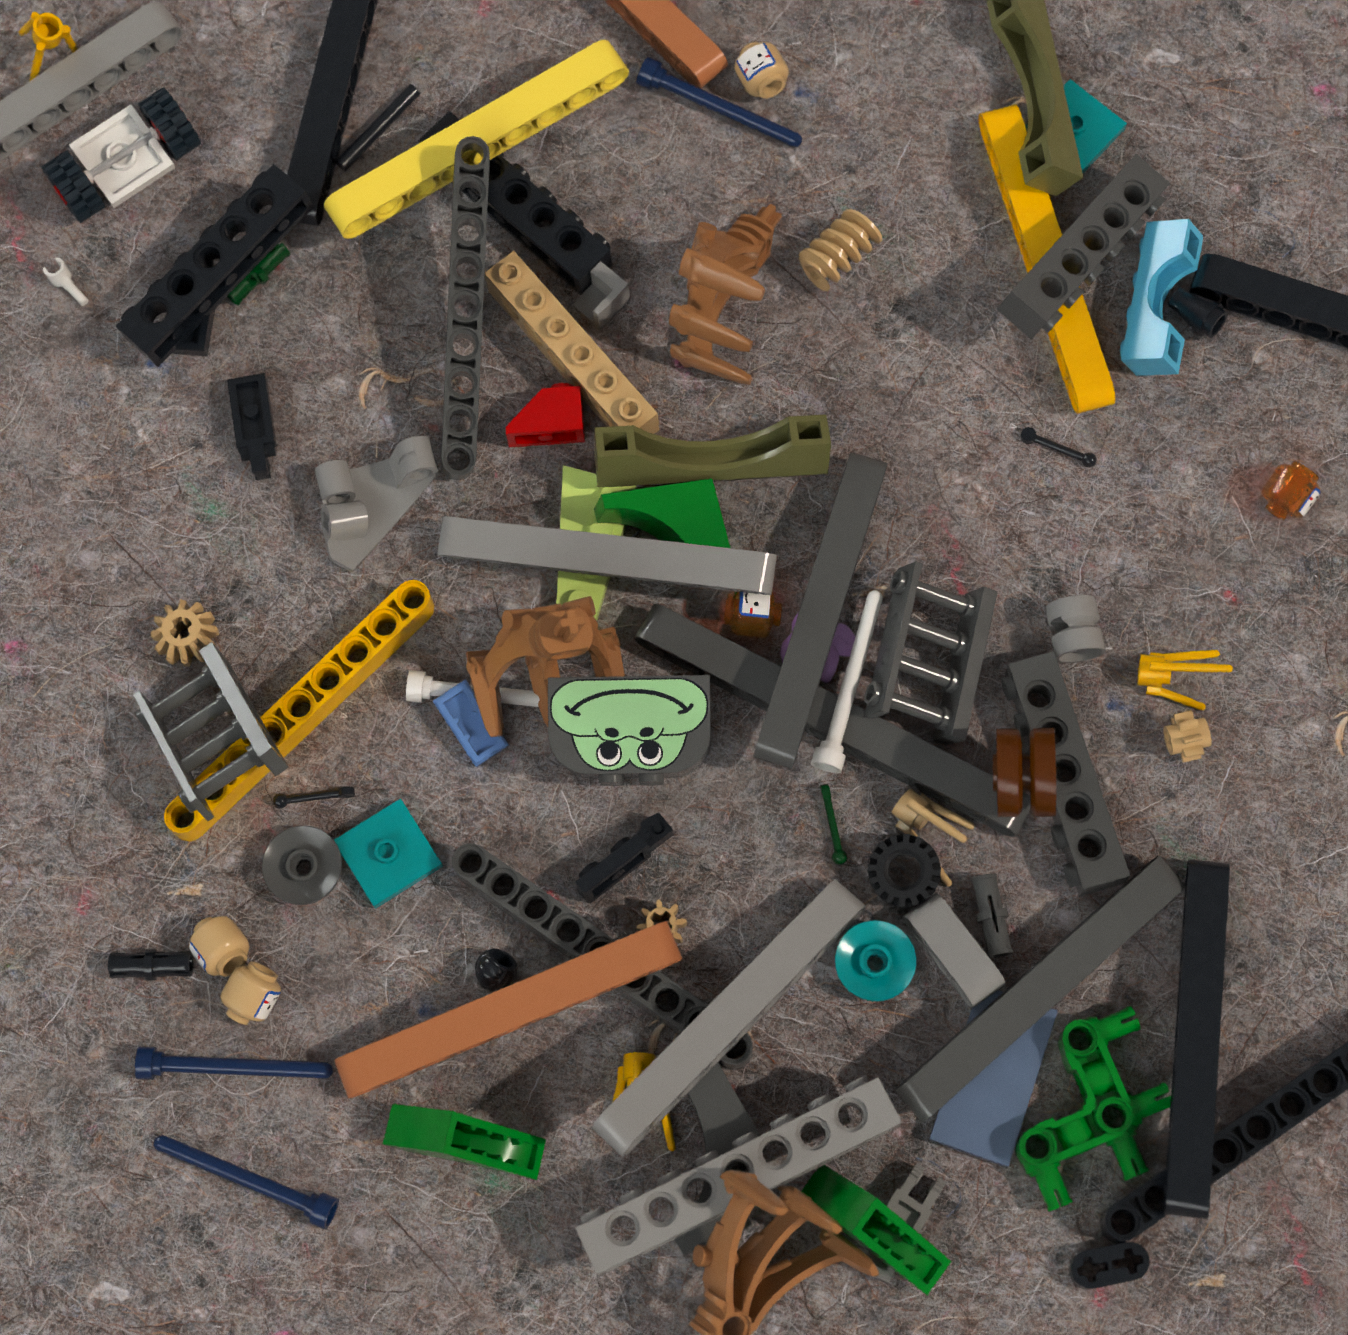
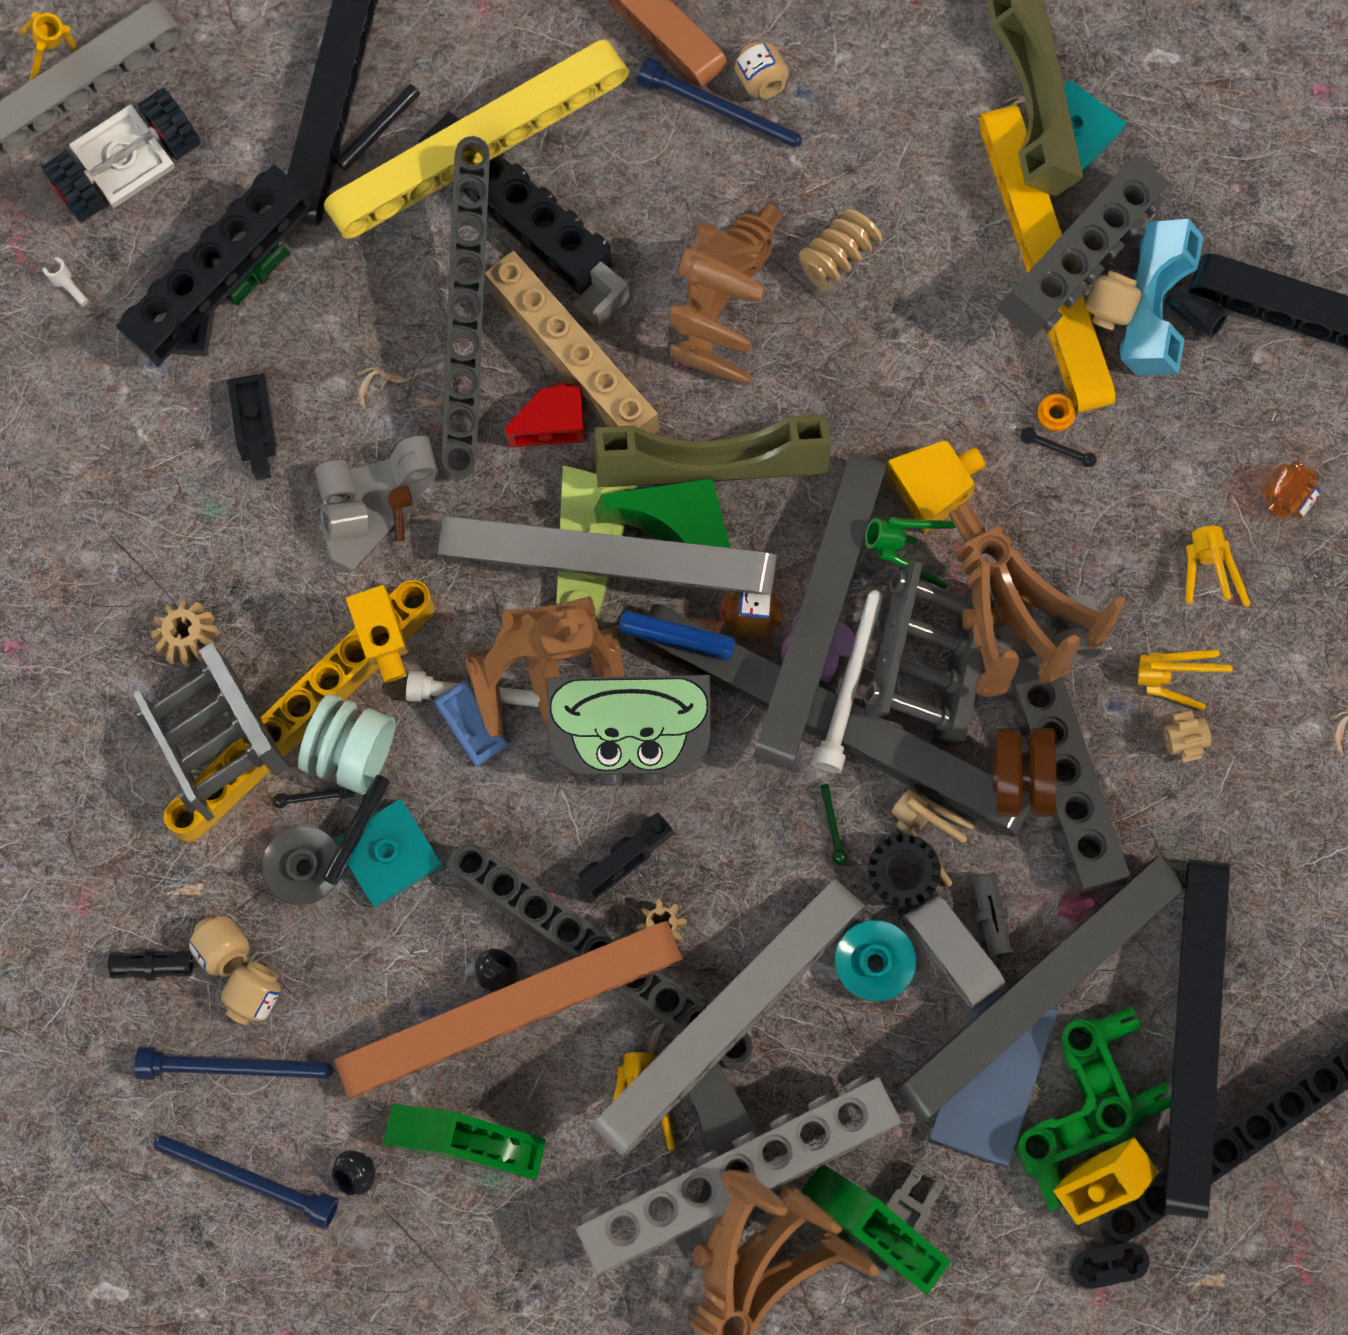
(341, 742): none -> light aqua wheel
(353, 1172): none -> black piece
(356, 830): none -> black bar
(372, 617): none -> yellow torso
(398, 499): none -> reddish brown hand
(677, 635): none -> blue axle
(890, 537): none -> green plant
(934, 479): none -> yellow torso
(1005, 578): none -> medium nougat piece
(1056, 402): none -> light orange plate
(1073, 906): none -> clear pink hand
(1106, 1181): none -> yellow brick
(1113, 300): none -> tan head
(1213, 549): none -> yellow plant

